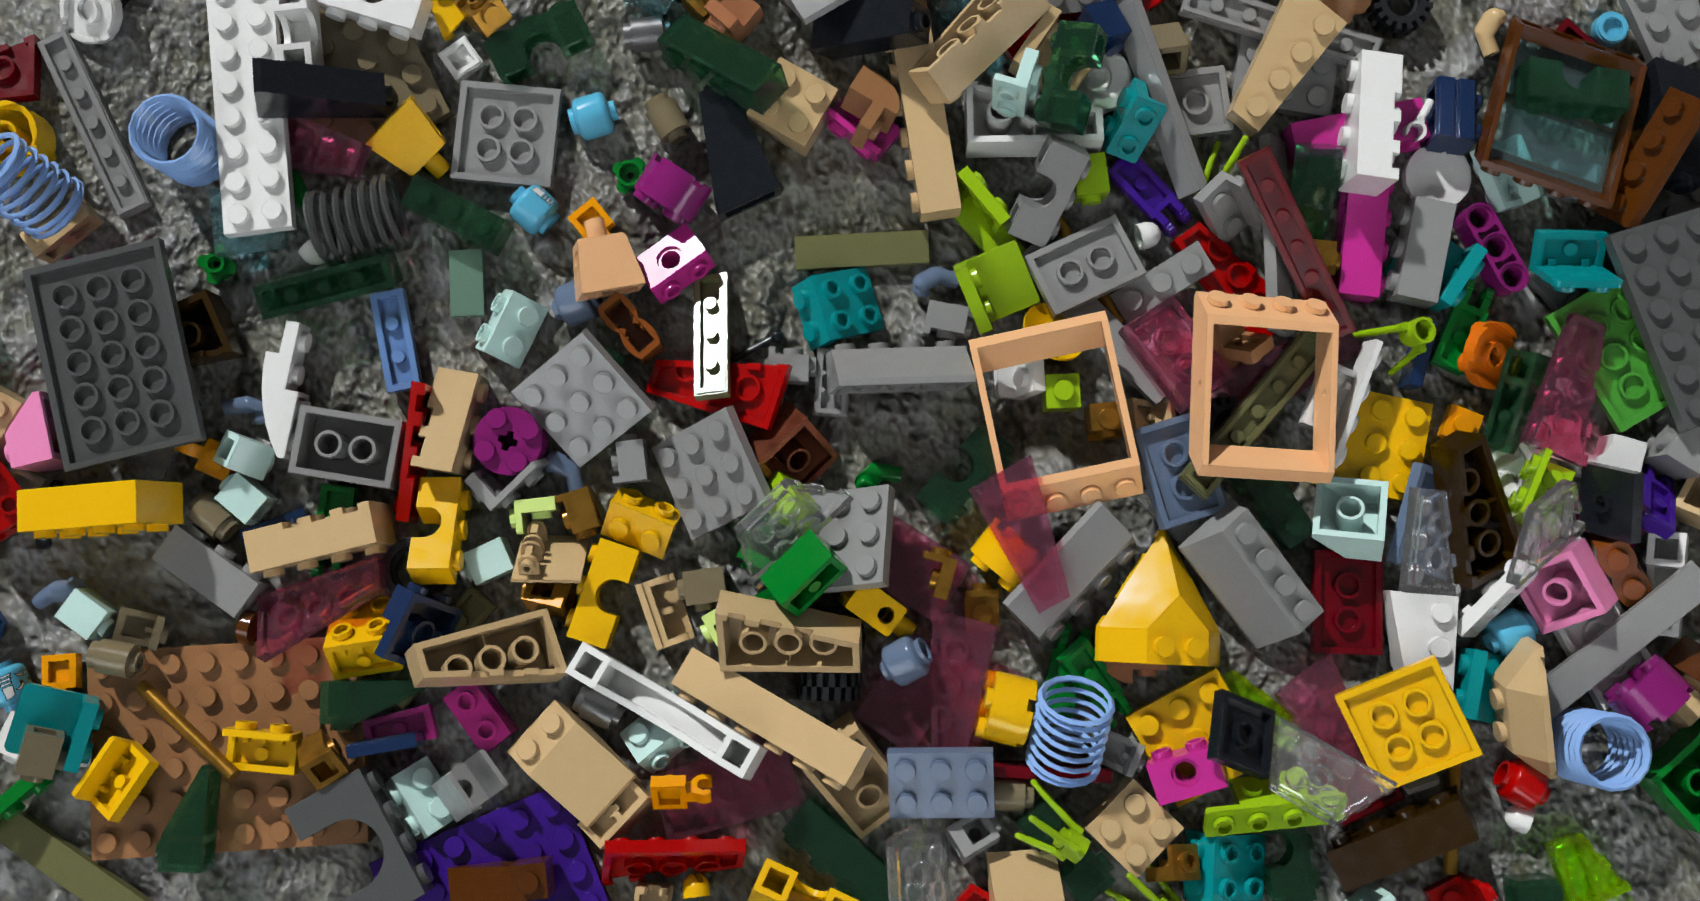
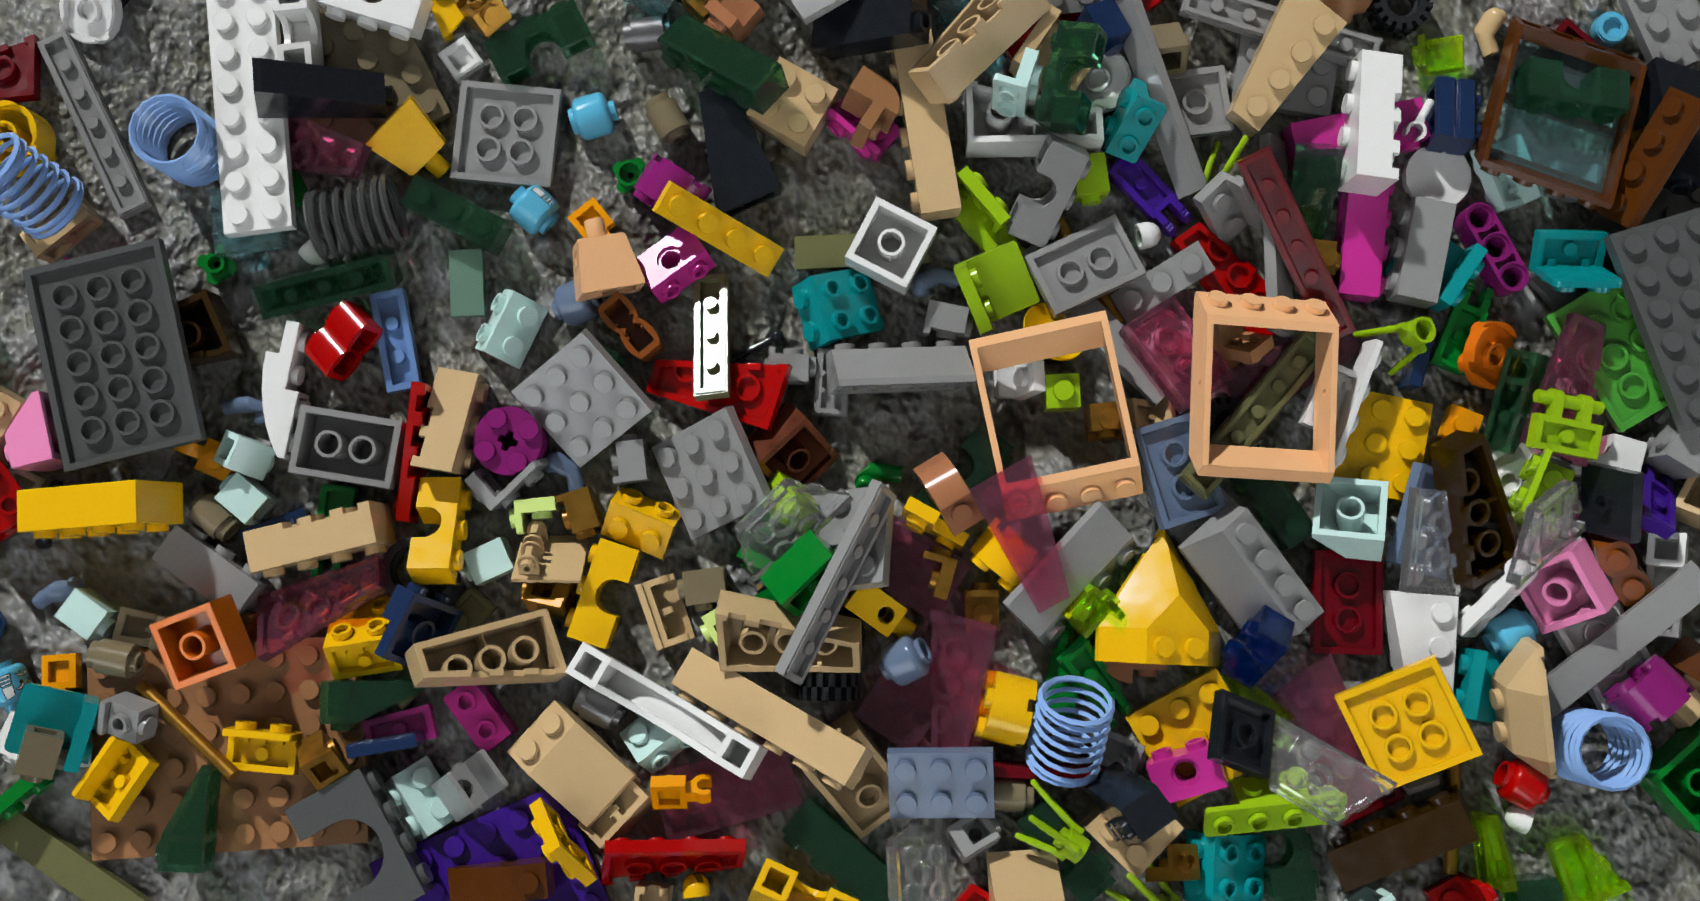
(128, 717): none -> light grey brick
(203, 642): none -> orange brick
(343, 340): none -> red brick
(558, 845): none -> yellow plate
(717, 229): none -> yellow plate
(836, 582): none -> light grey tile
(890, 245): none -> white brick
(923, 518): none -> yellow plate
(948, 493): none -> nougat brick
(1091, 609): none -> clear neon green bracket
(1130, 805): none -> black wedge
(1257, 646): none -> clear blue brick
(1439, 55): none -> clear neon green bracket
(1492, 854): none -> clear neon green wing
(1564, 435): none -> lime plate

